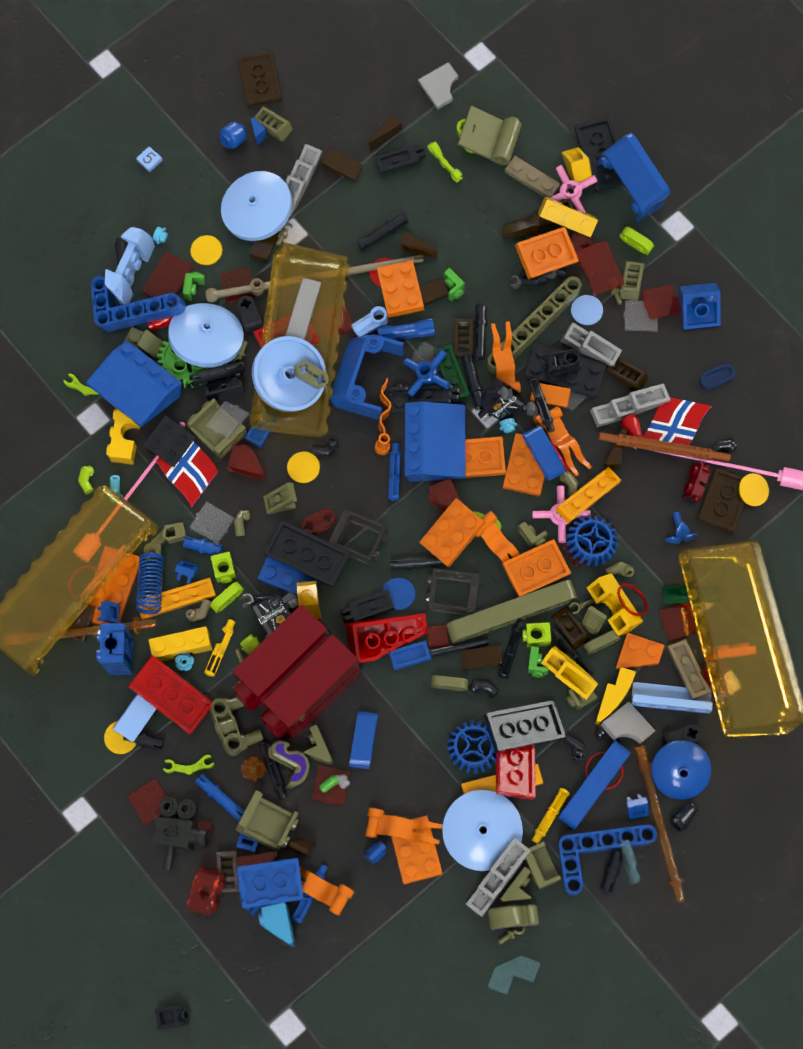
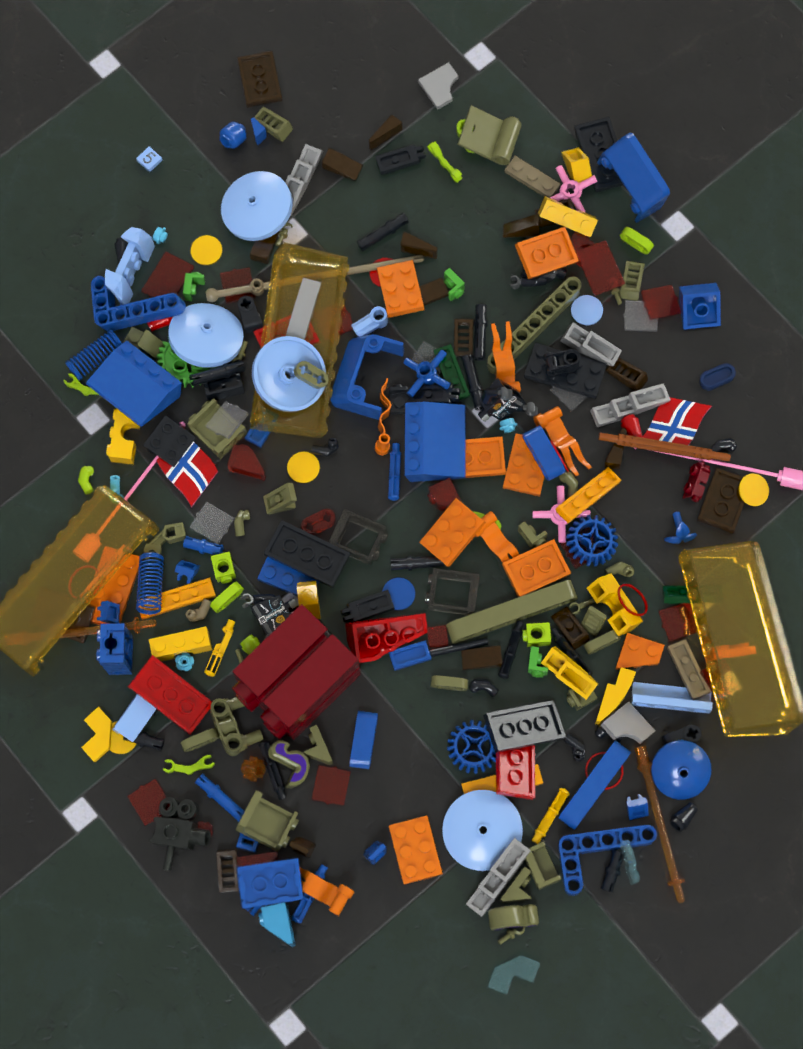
(99, 743): none -> yellow tile
(114, 339): none -> blue piece
(172, 1016): black bracket -> none
(198, 900): clear red brick -> none
(199, 740): none -> olive beam
(334, 780): arm -> none
(397, 827): orange flag -> none
(418, 329): blue axle -> none
(541, 404): black piece -> none
(554, 395): orange tile -> none

